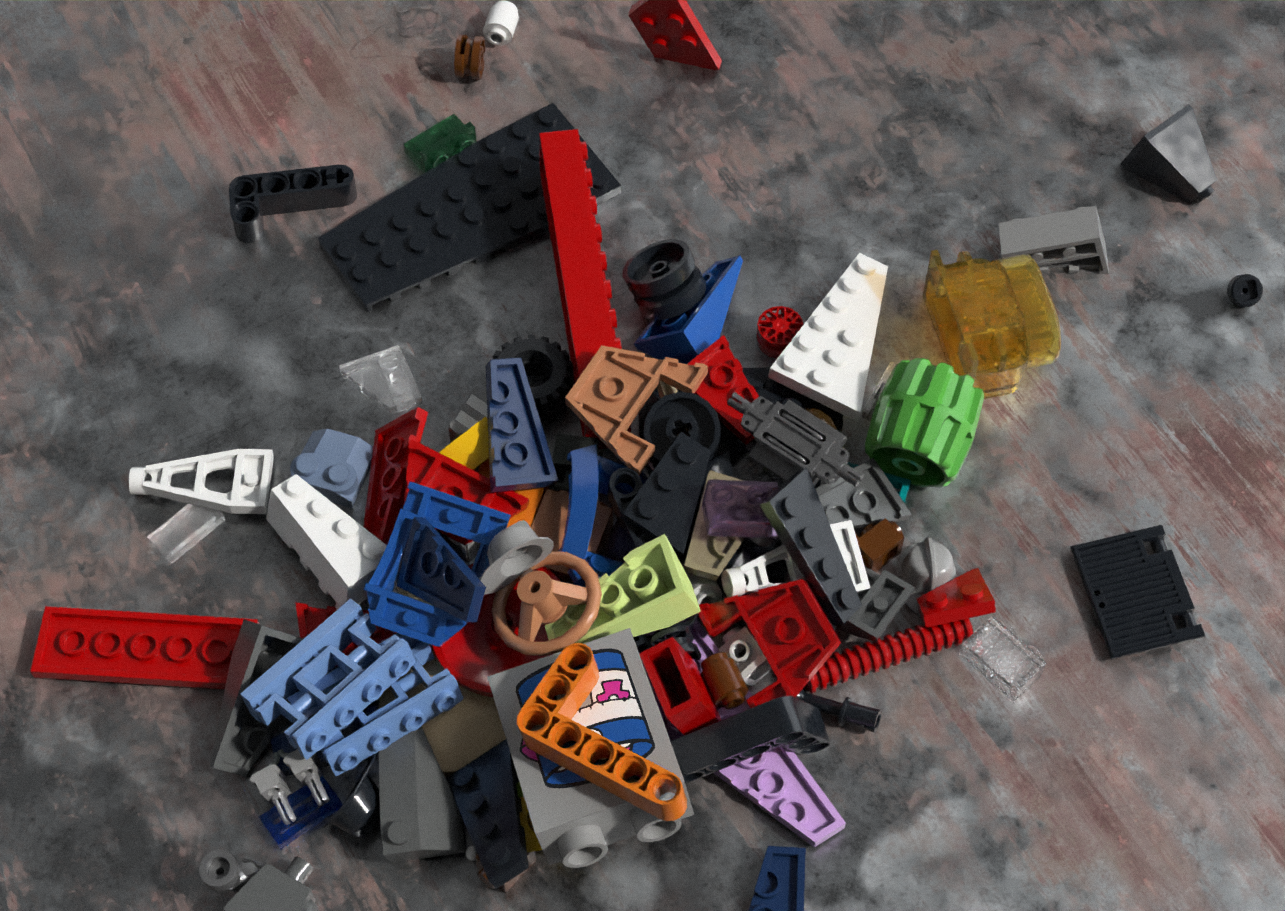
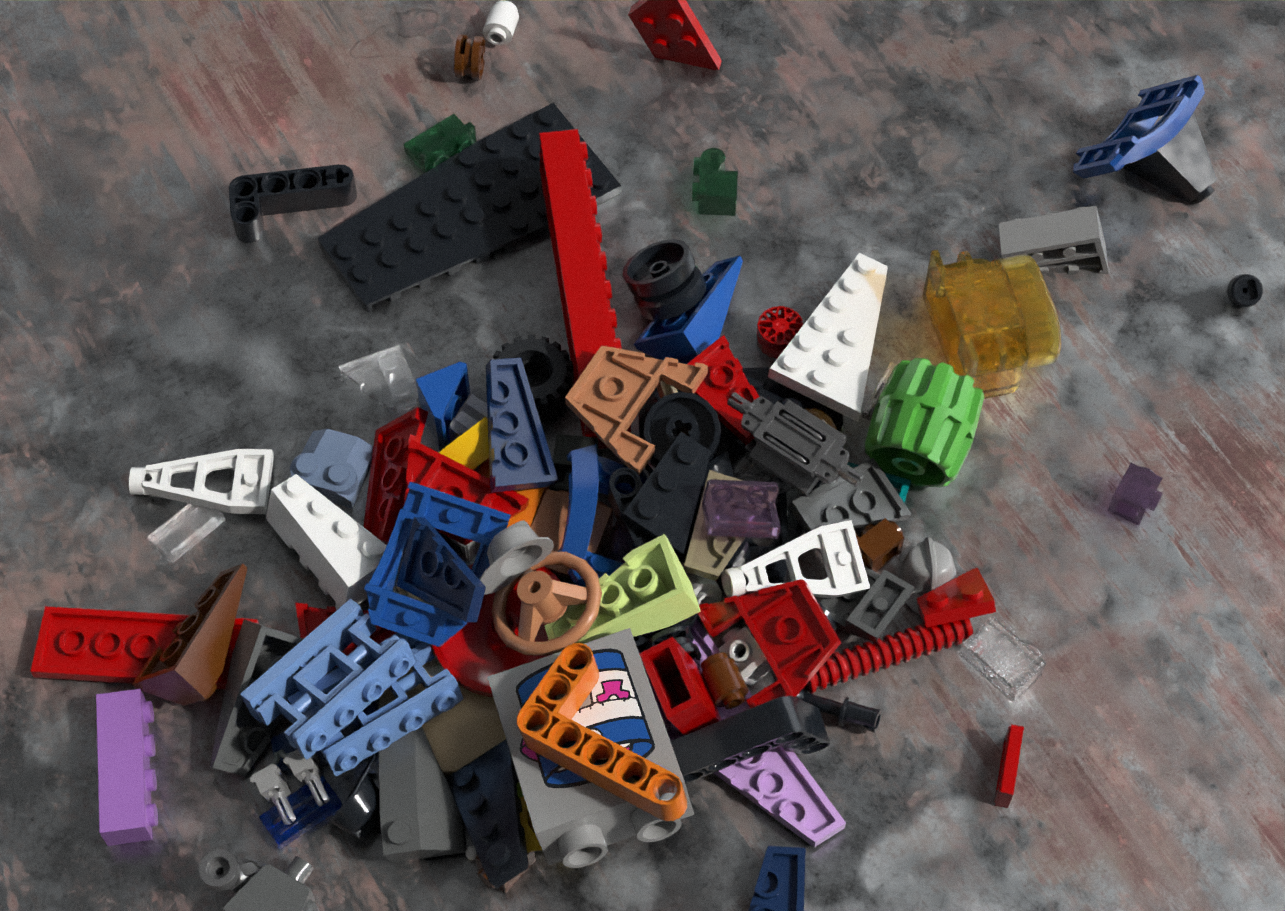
(125, 767): none -> medium lavender brick
(198, 653): none -> reddish brown wedge
(442, 396): none -> blue slope
(716, 187): none -> clear green brick
(807, 536): black wing -> none
(1008, 766): none -> red tile
(1136, 135): none -> blue wedge
(1136, 494): none -> clear purple brick
(1136, 592): black window -> none

